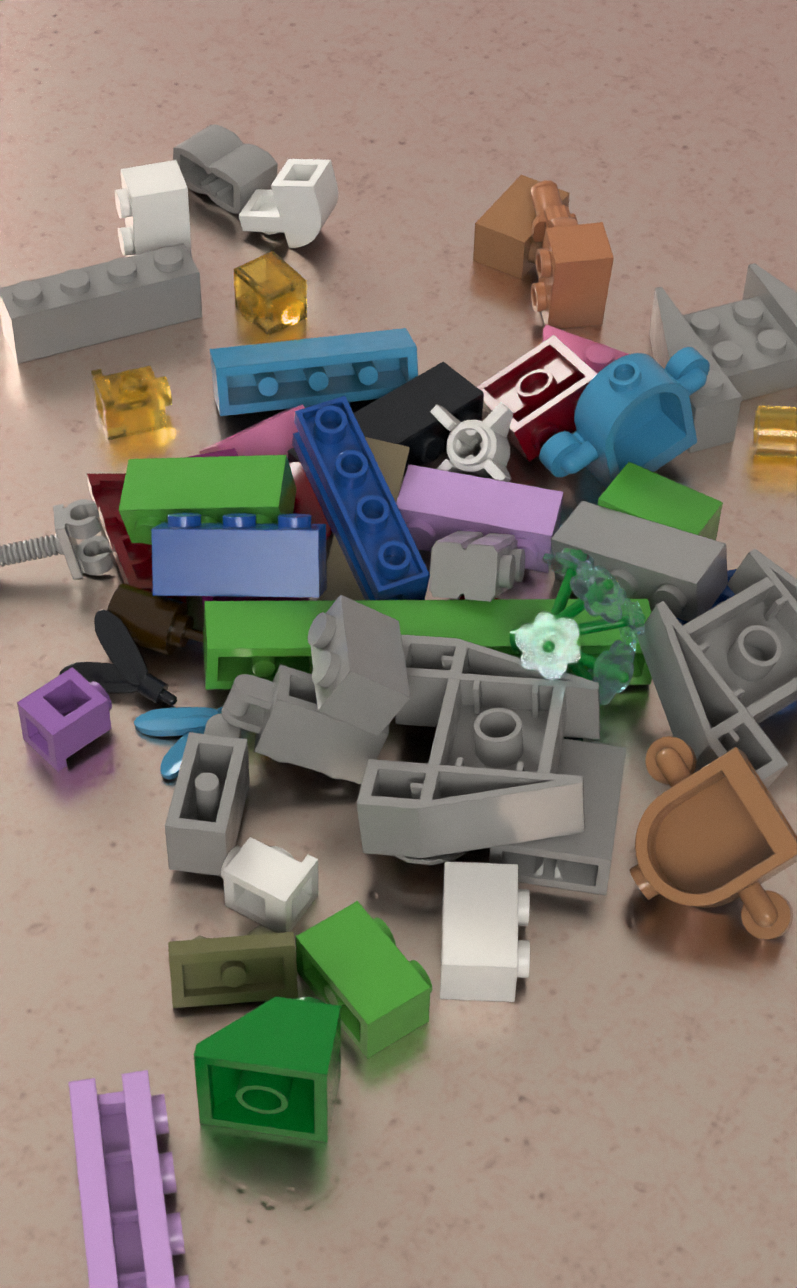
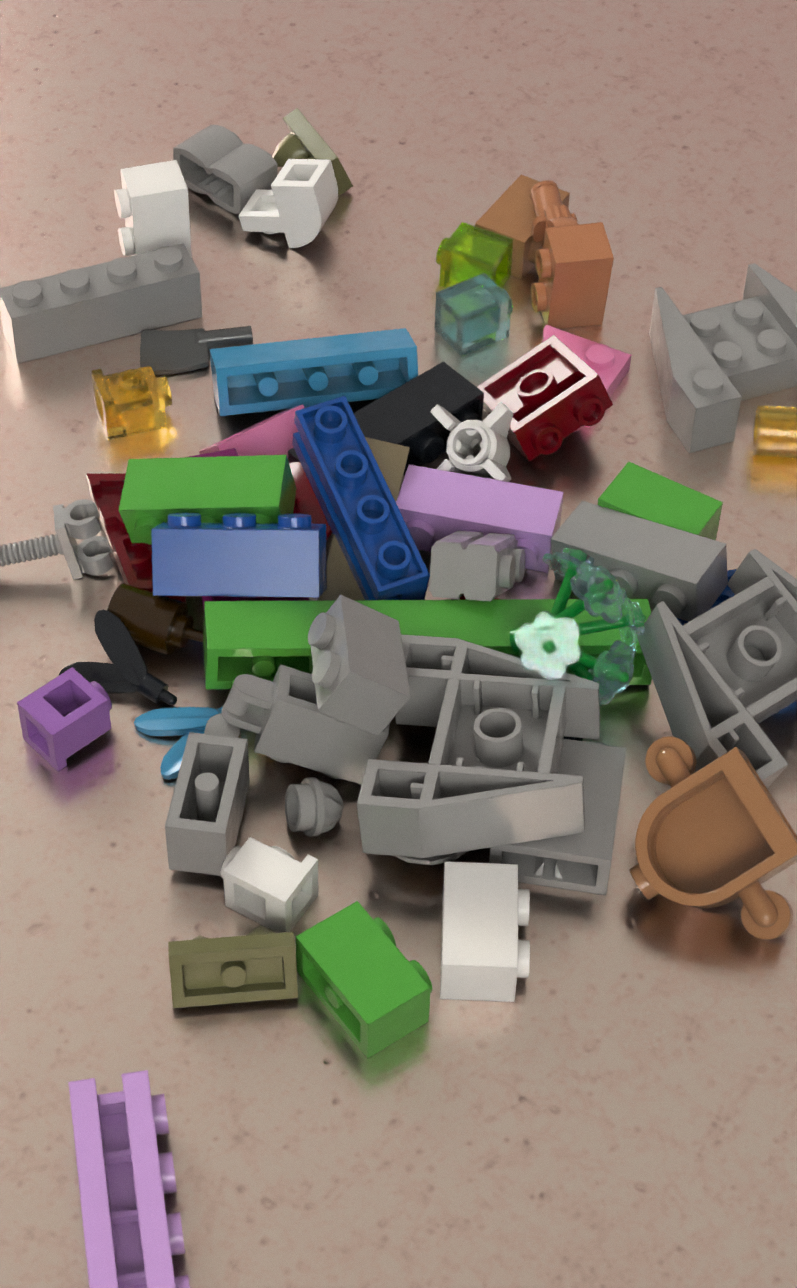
(187, 349): none -> dark grey piece
(270, 293): clear yellow brick -> none
(273, 1070): green slope -> none
(306, 143): none -> tile
(312, 807): none -> light grey plate
(473, 314): none -> clear light blue brick
(474, 252): none -> clear neon green brick
(630, 415): dark azure piece -> none

